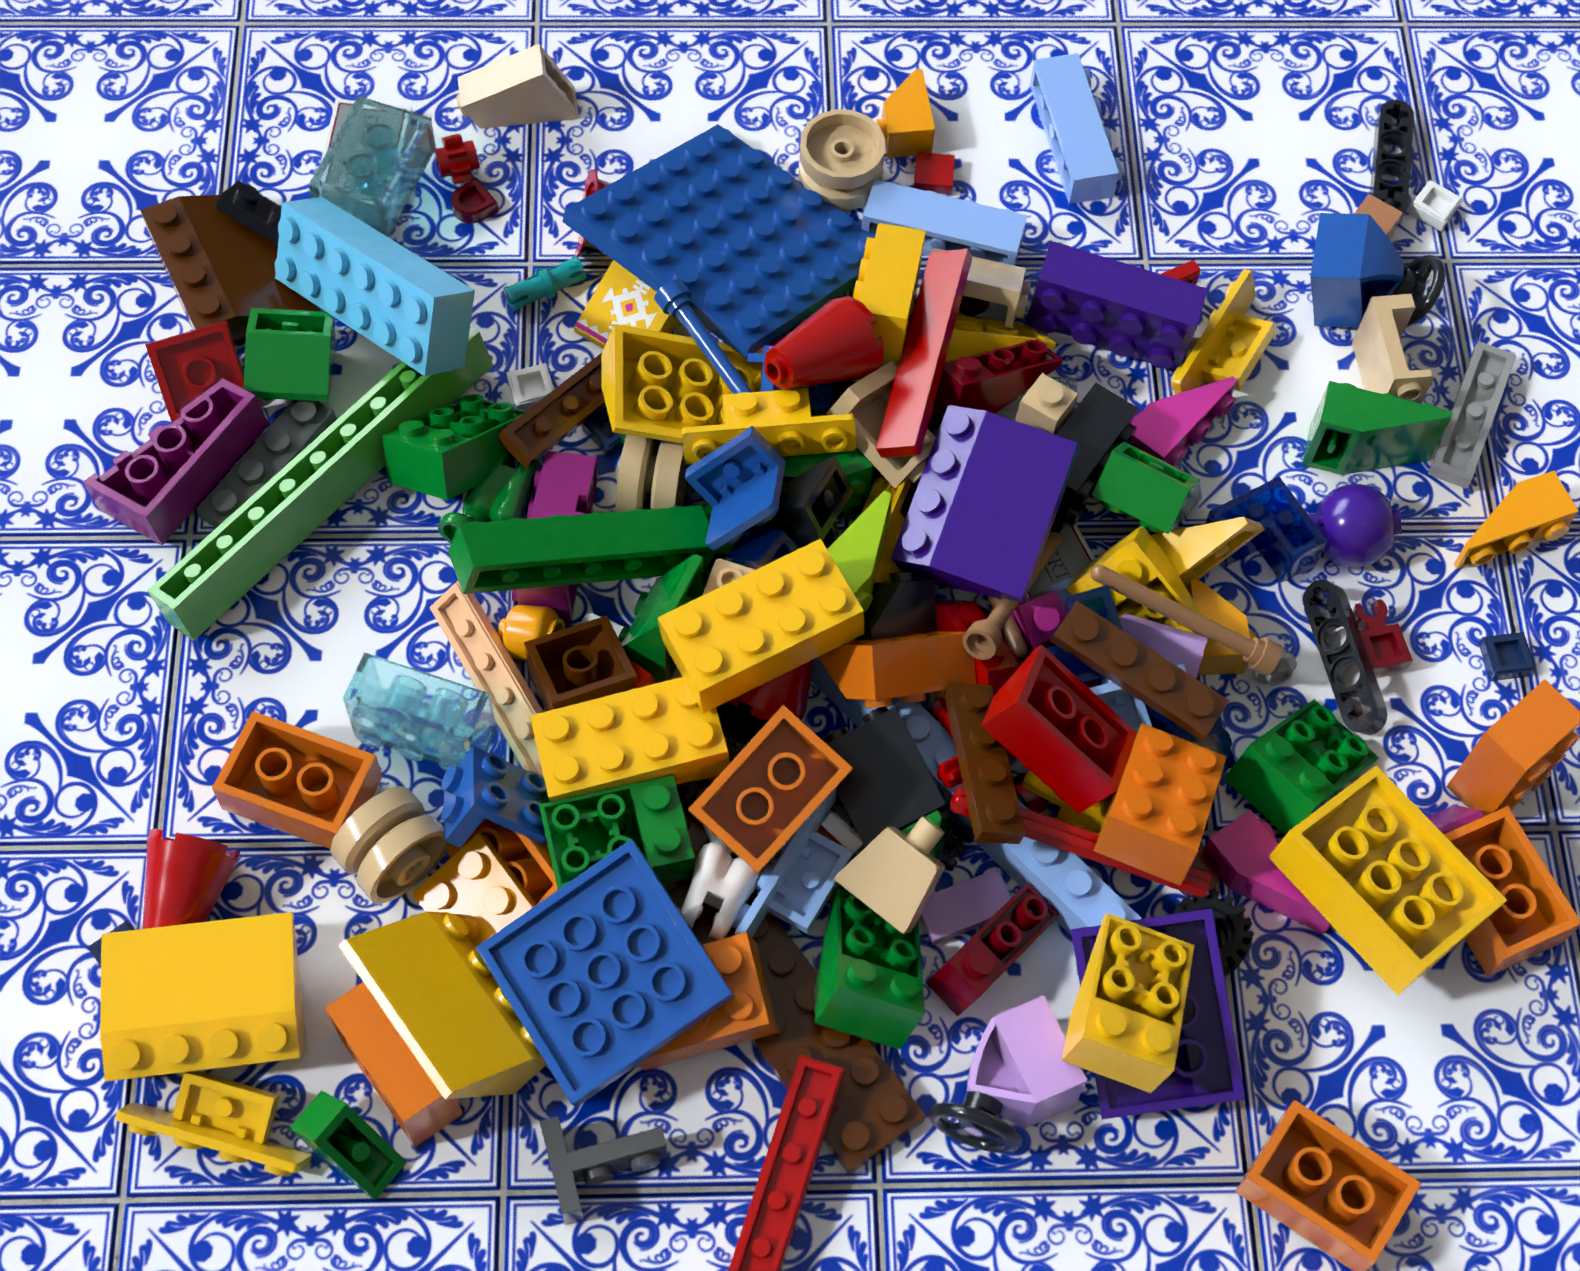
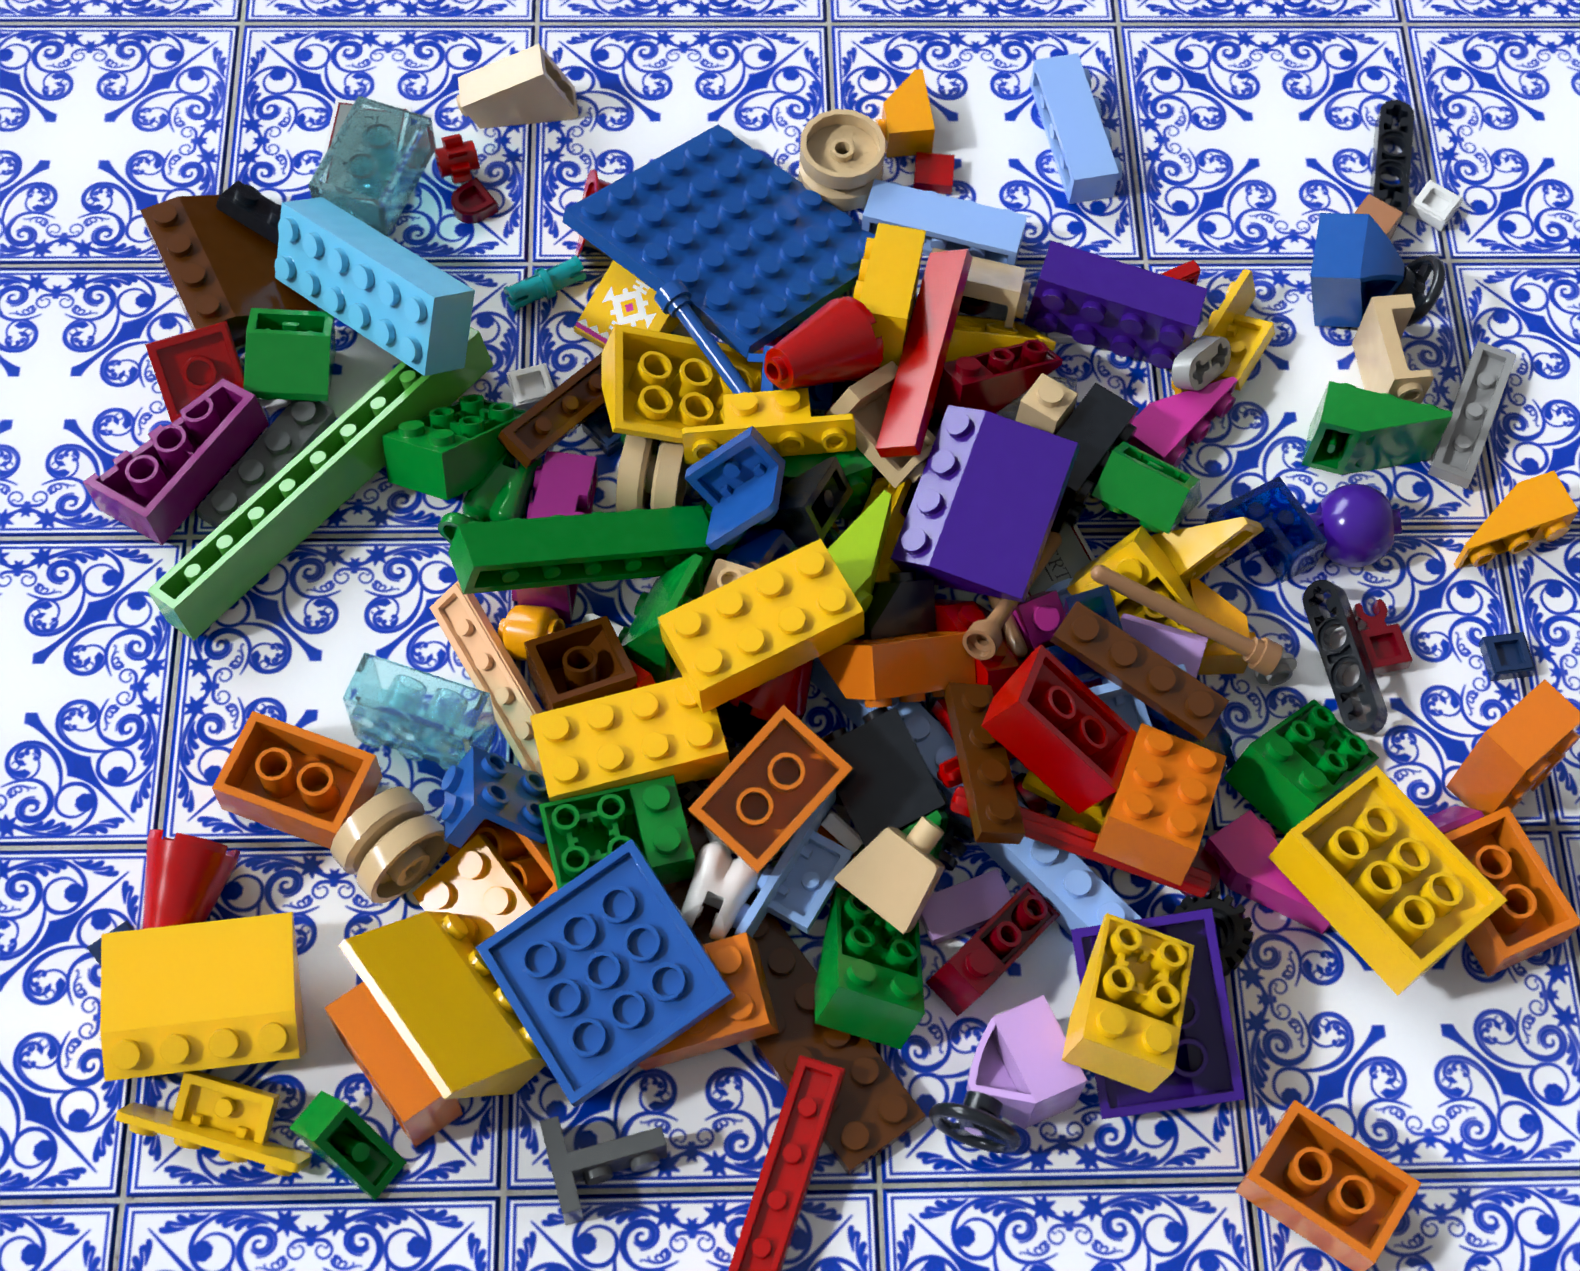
(1201, 363): none -> light grey beam

